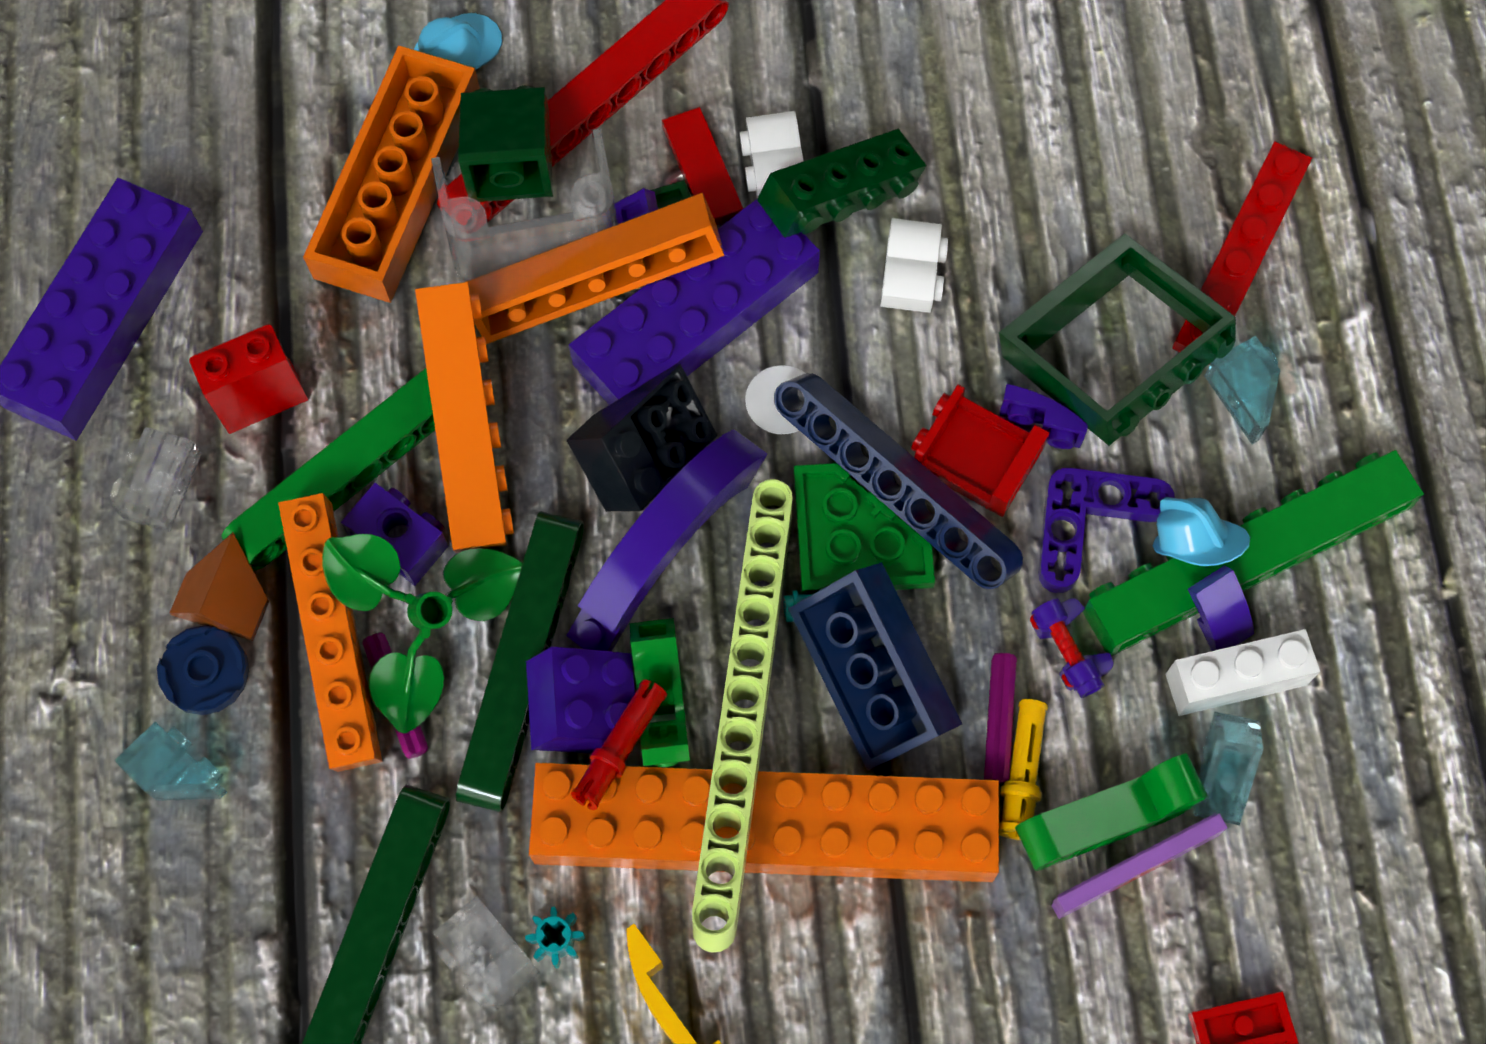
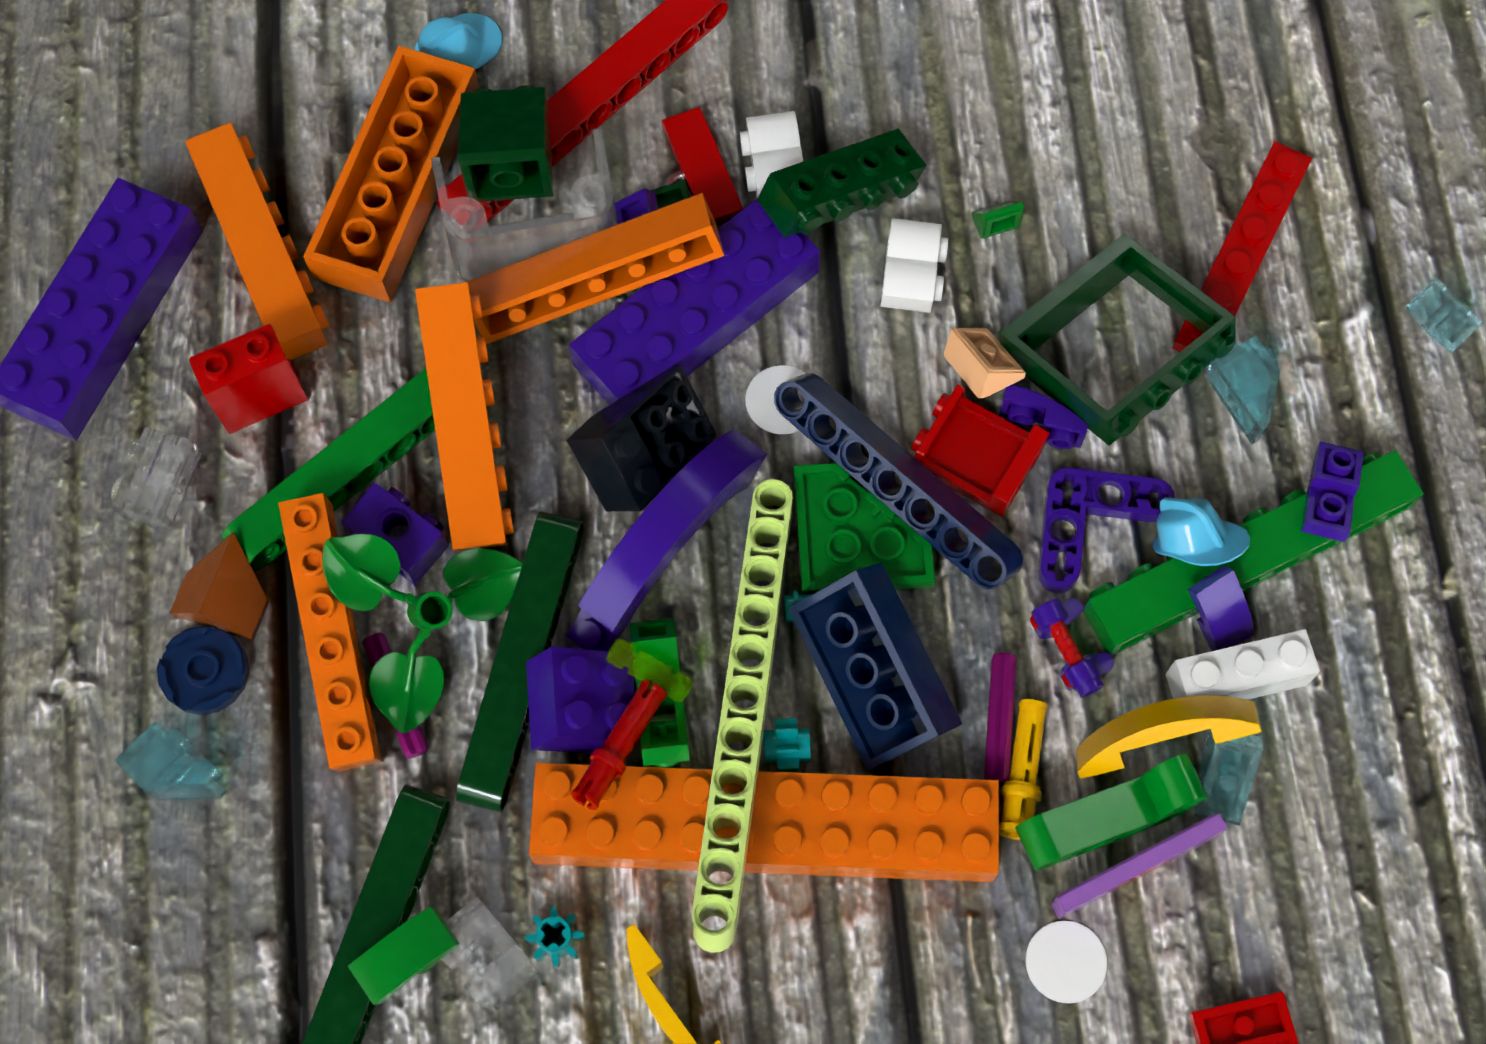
(255, 239): none -> orange brick
(403, 955): none -> green slope
(646, 667): none -> clear neon green axle
(786, 745): none -> teal gear
(981, 361): none -> light nougat slope
(998, 218): none -> green slope
(1066, 961): none -> white sticker
(1161, 721): none -> yellow slope
(1331, 491): none -> dark purple slope
(1444, 315): none -> clear light blue panel

